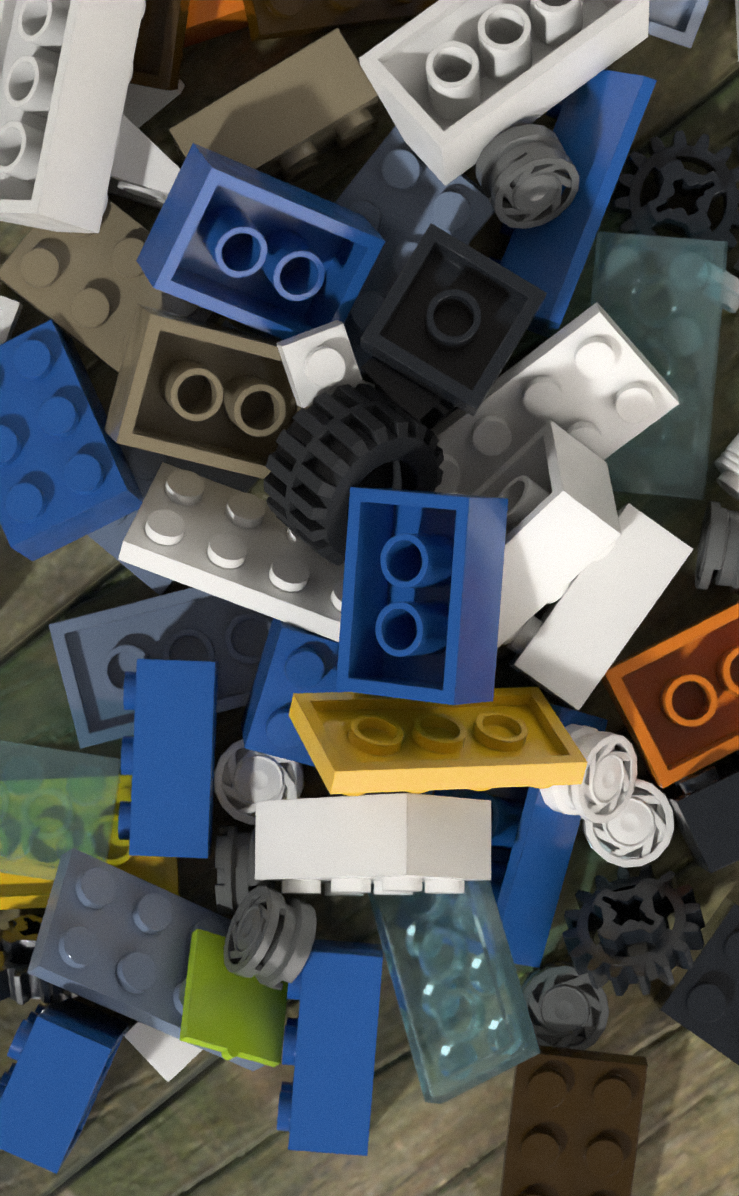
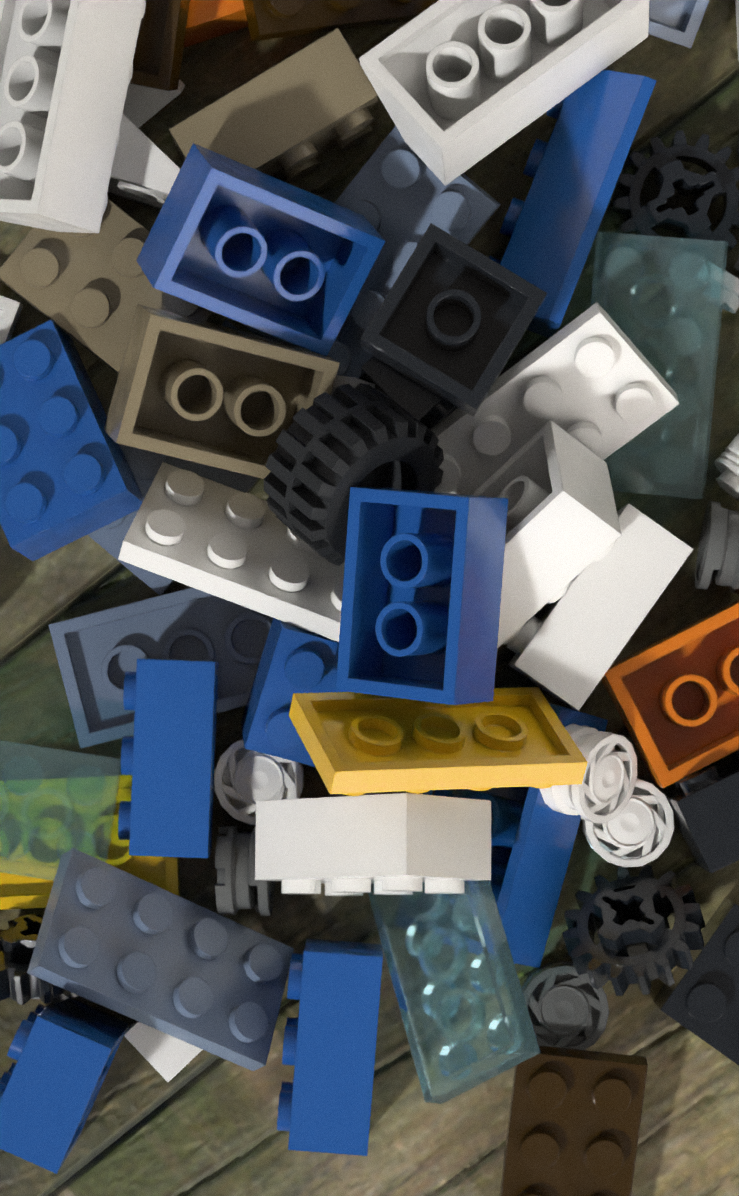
(230, 1010): lime piece -> none
(270, 937): dark grey wheel -> none
(319, 362): white plate -> none
(525, 176): dark grey wheel -> none

